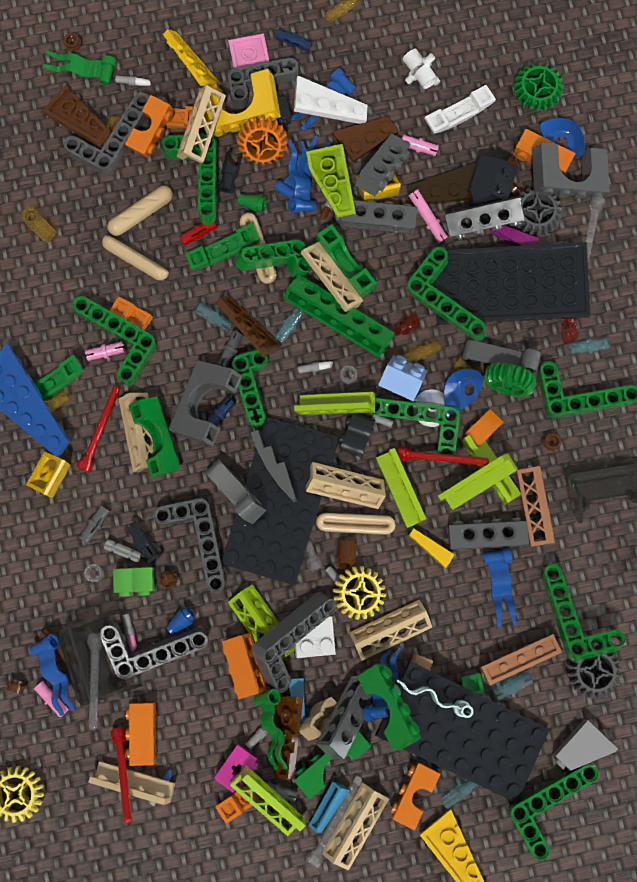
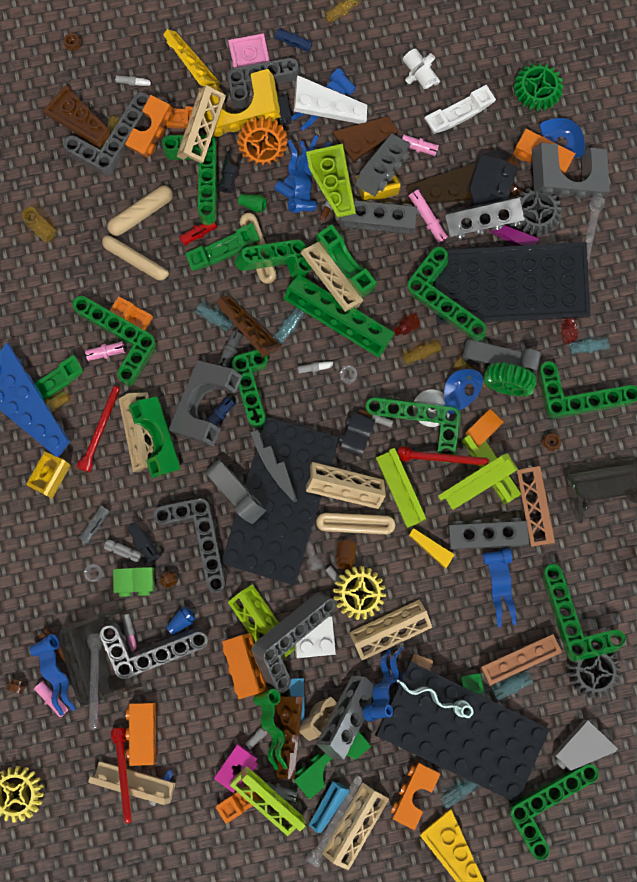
(83, 67): green flag -> none
(336, 403): lime fence -> none
(401, 728): green arch -> none
(403, 377): light blue brick -> none

